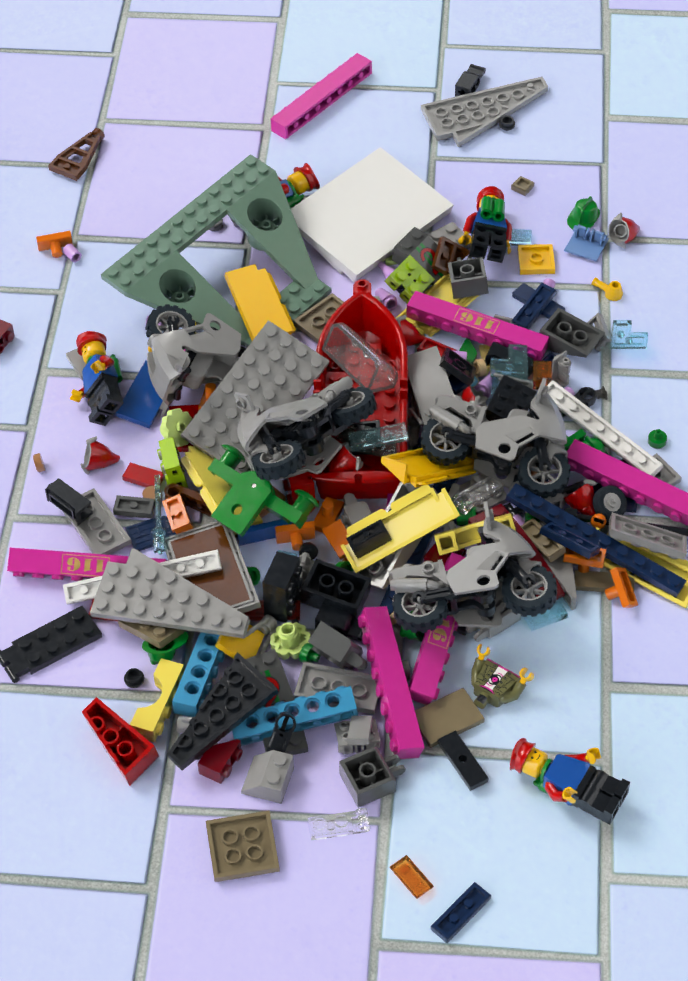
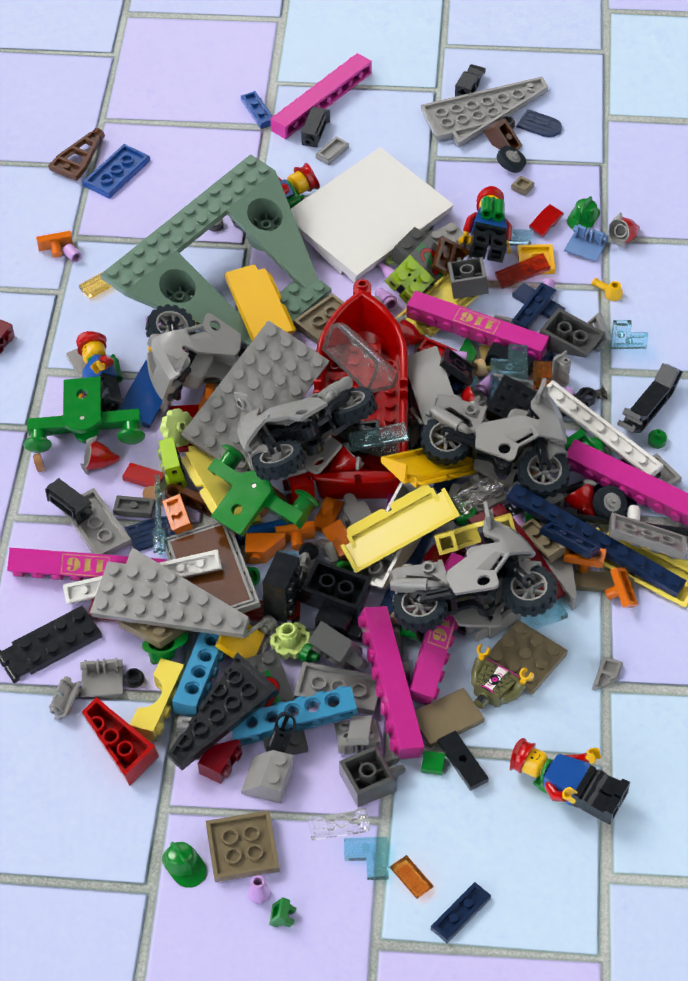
(61, 705): none -> light grey hinge
(83, 418): none -> green piece
(94, 286): none -> clear yellow tile
(102, 677): none -> light grey hinge
(116, 171): none -> blue tile
(184, 864): none -> green piece
(257, 109): none -> blue tile
(258, 890): none -> lavender cone
(263, 546): none -> orange slope
(280, 912): none -> green tile
(314, 126): none -> black window
(328, 549): none -> light grey tile
(332, 150): none -> light grey tile
(369, 539): black slope -> none
(373, 851): none -> clear light blue tile
(433, 762): none -> green tile
(502, 134): none -> reddish brown slope
(511, 159): none -> black wheel
(522, 270): none -> clear red tile
(527, 649): none -> dark tan plate
(540, 124): none -> dark blue window
(545, 220): none -> red slope
(596, 524): orange hinge -> none
(607, 673): none -> light grey tile
(634, 512): none -> white hinge
(651, 400): none -> black piece

